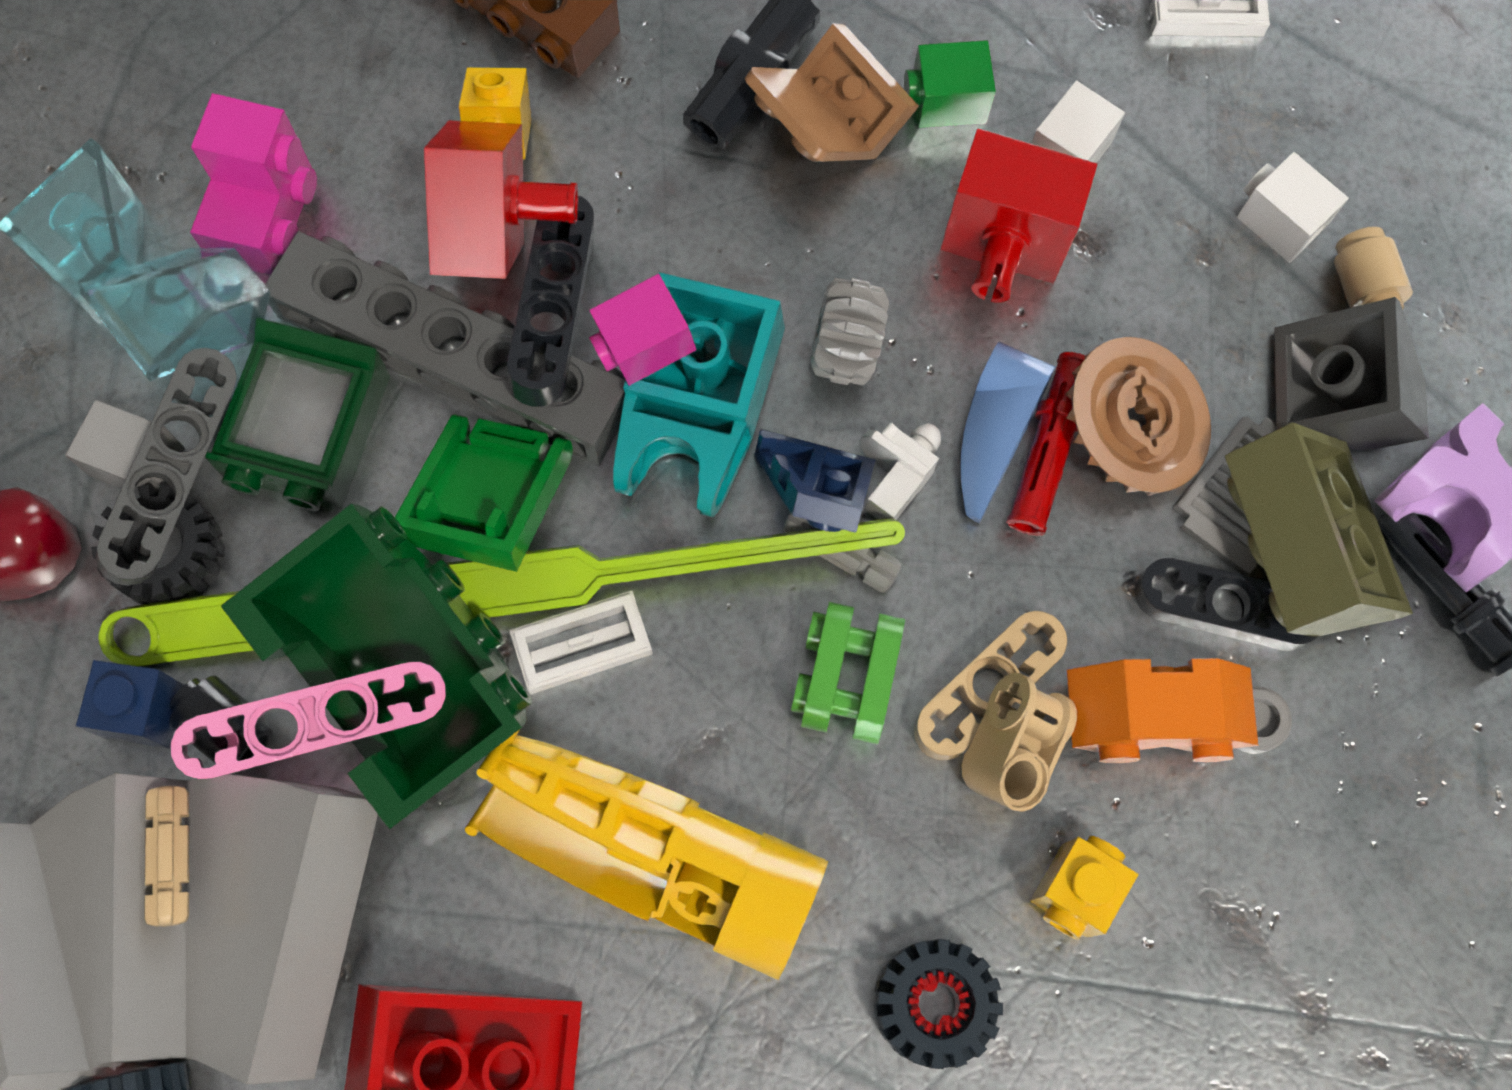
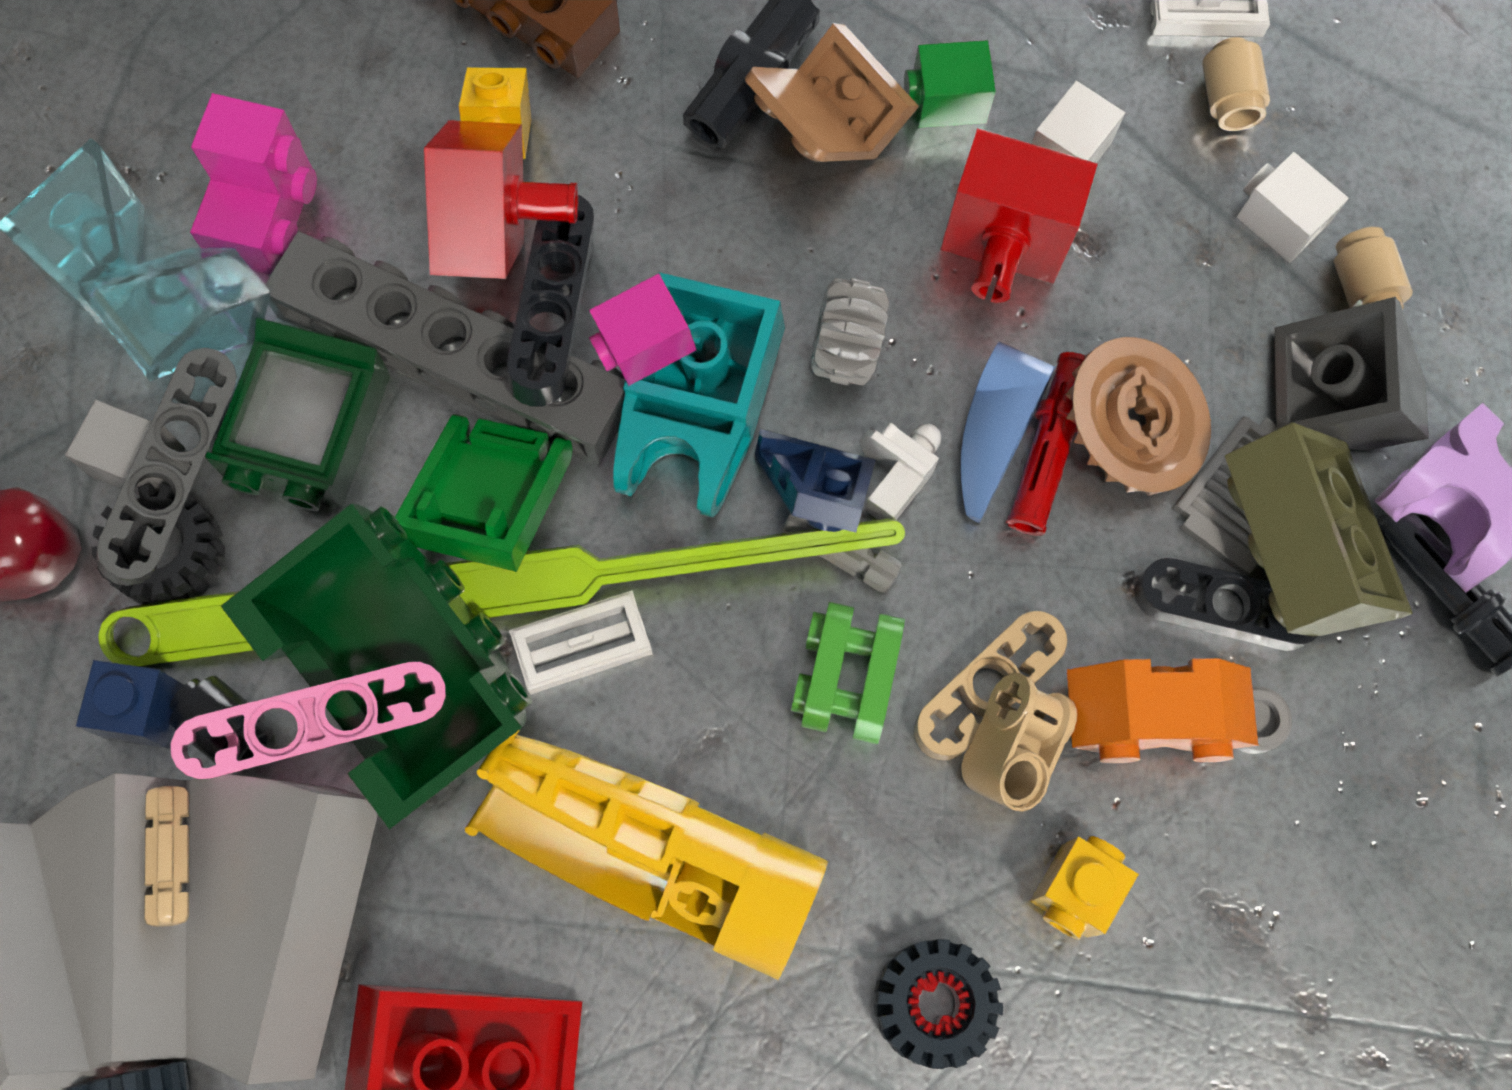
(1236, 84): none -> tan brick

